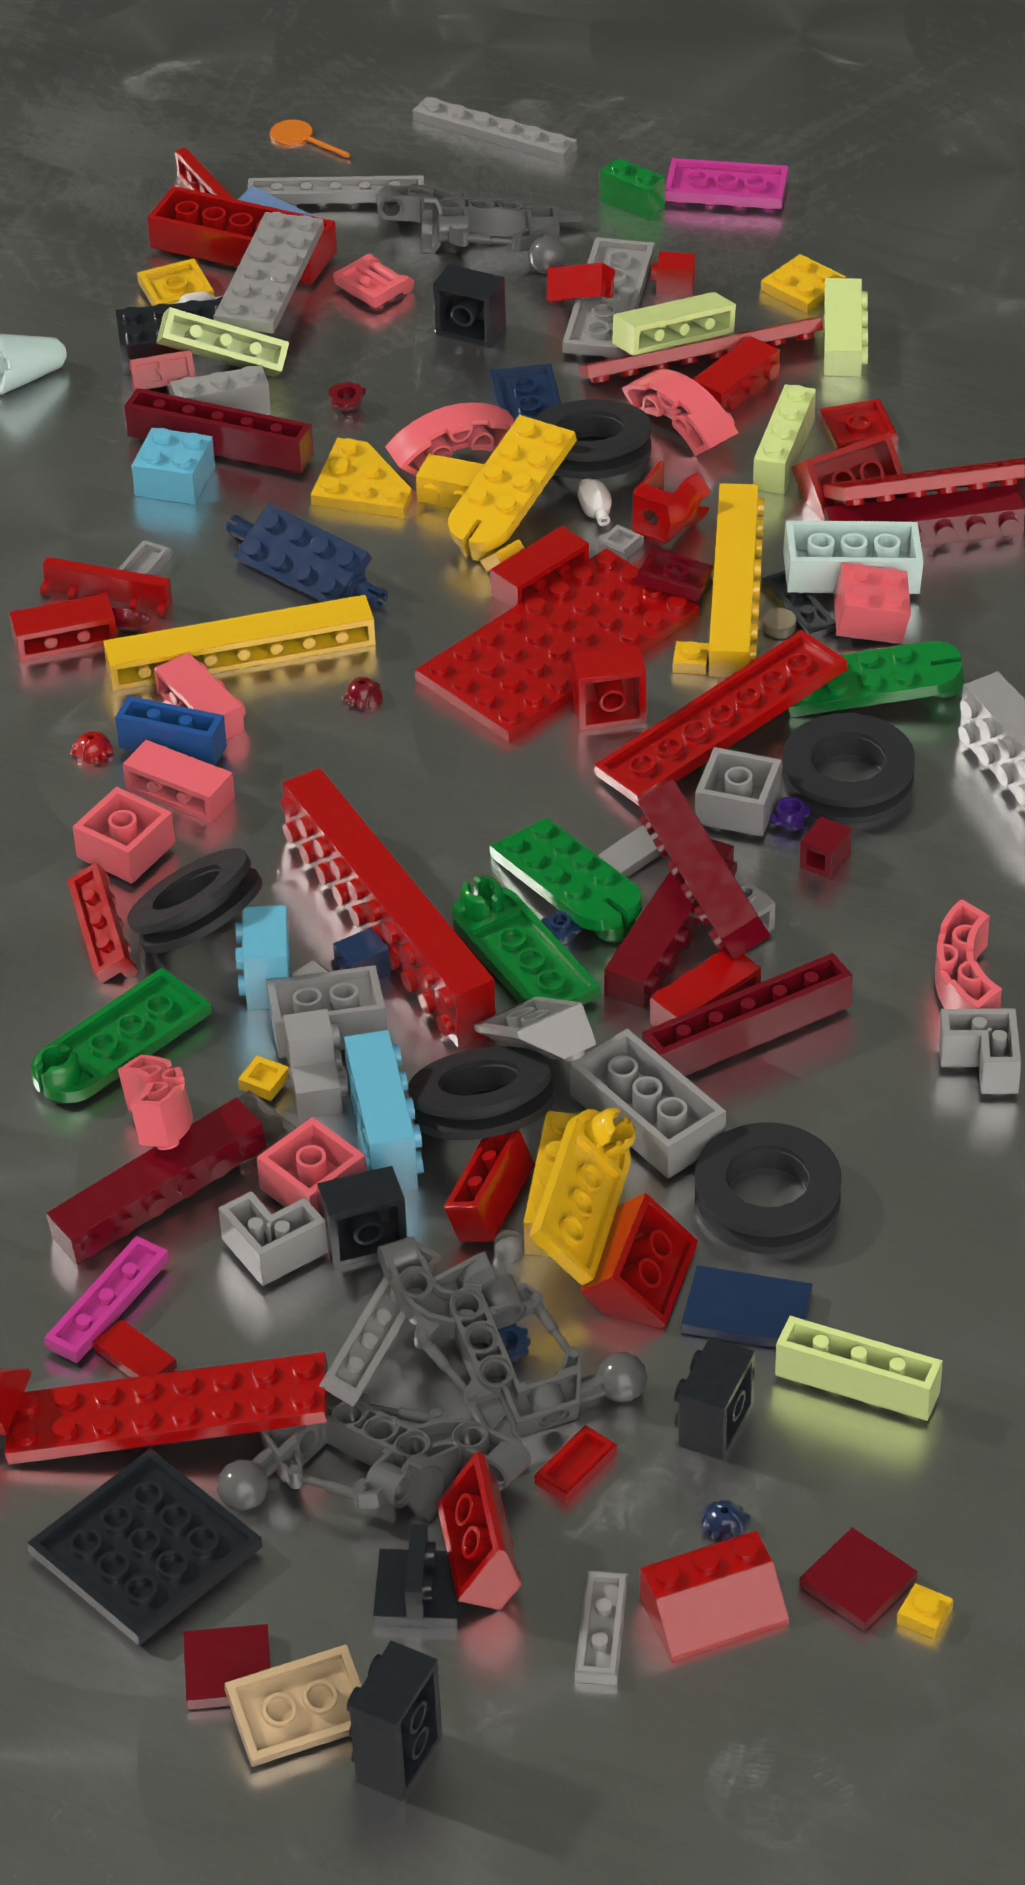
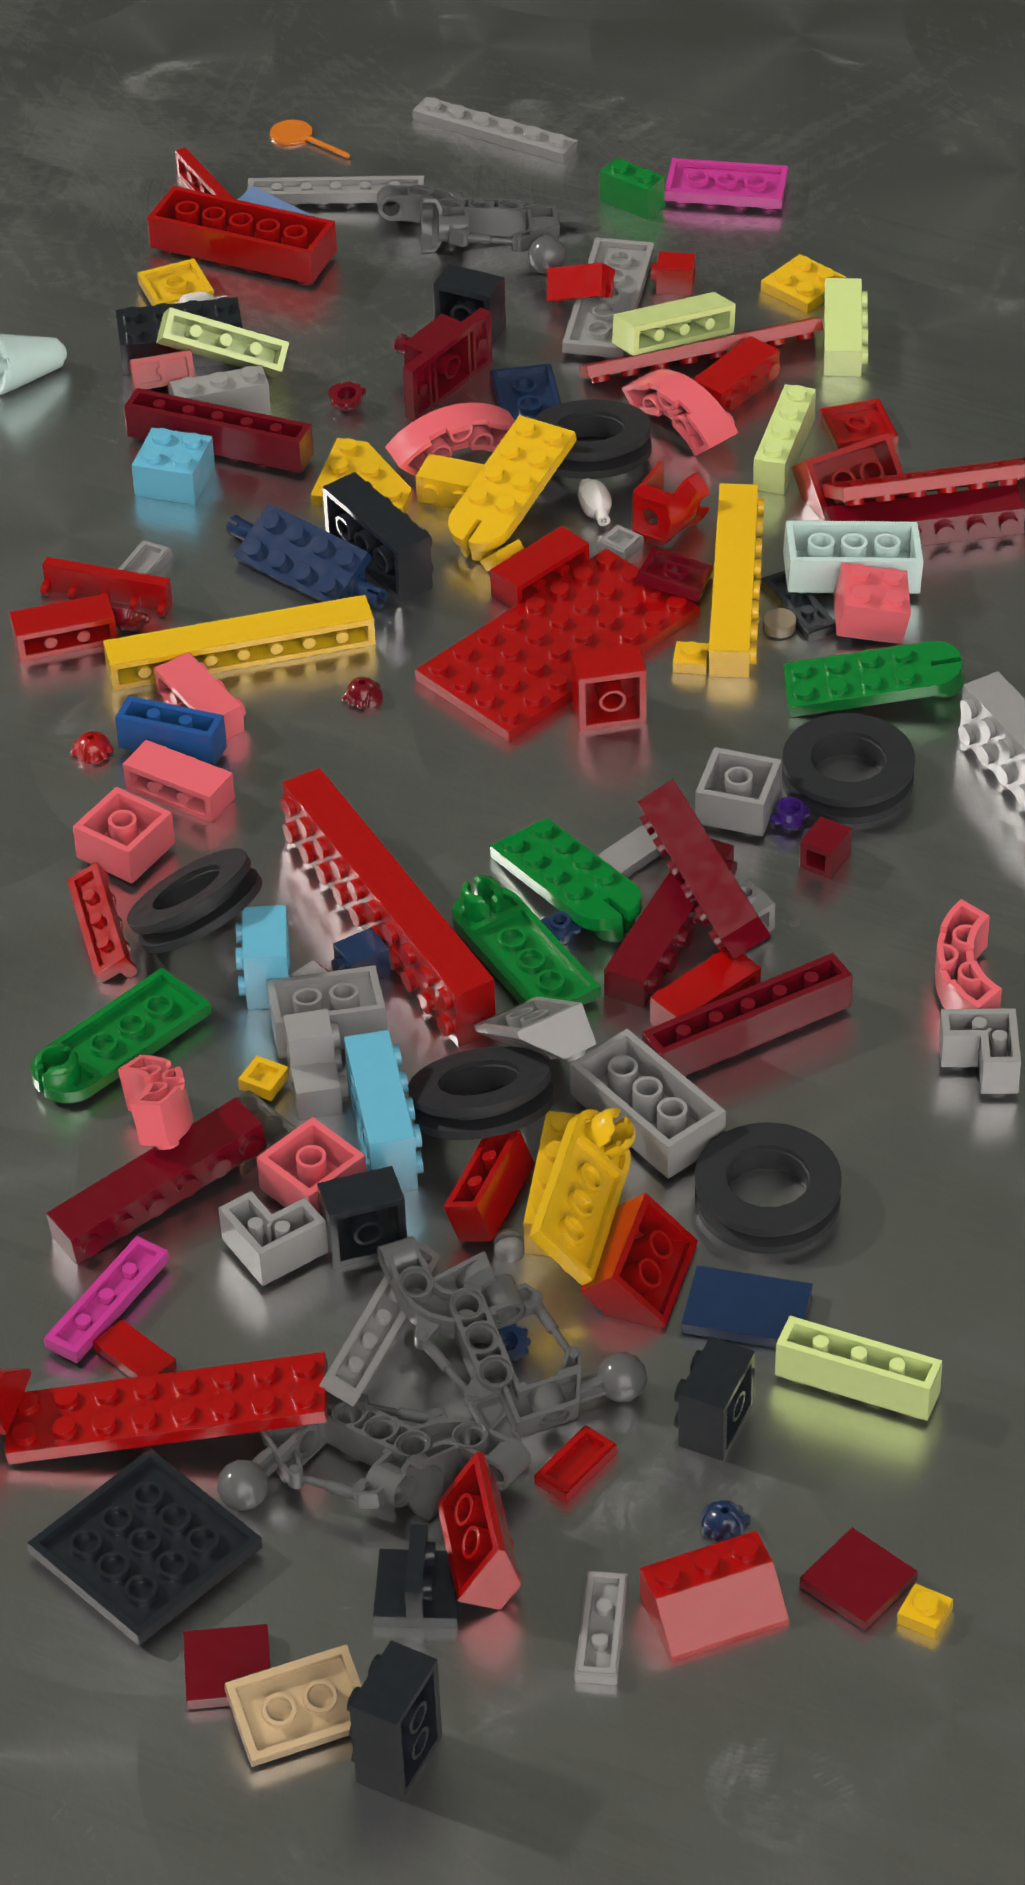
(269, 272): light grey plate -> none
(371, 522): none -> black brick
(372, 281): coral plate -> none
(443, 359): none -> dark red brick
(721, 716): red plate -> none

